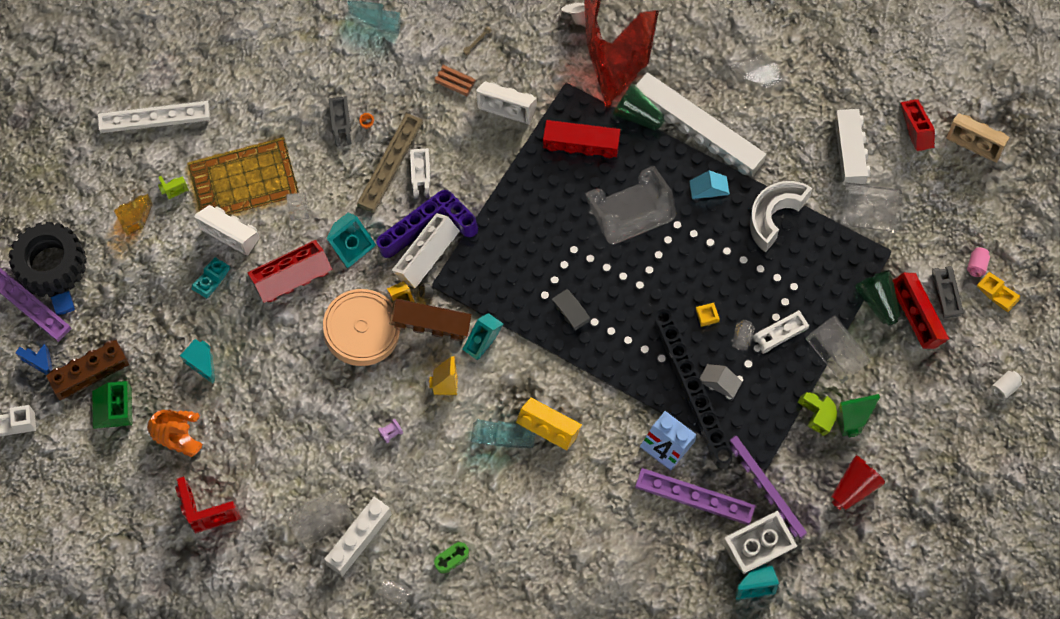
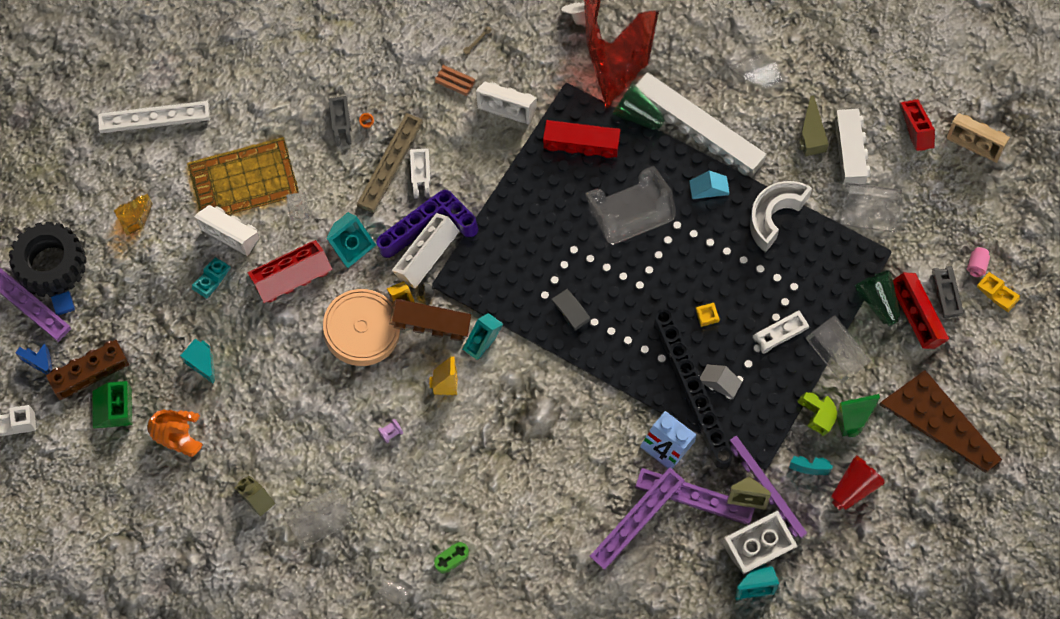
(174, 187): lime bracket -> none
(206, 518): red bracket -> none
(254, 495): none -> olive slope
(358, 536): white brick -> none
(375, 16): clear light blue slope -> none
(502, 434): clear light blue slope -> none
(548, 423): yellow brick -> none
(637, 518): none -> medium lavender plate
(743, 335): clear brick -> none
(749, 494): none -> olive slope
(813, 135): none -> olive slope
(819, 466): none -> teal slope
(936, 415): none -> reddish brown wing
(1006, 385): white brick -> none

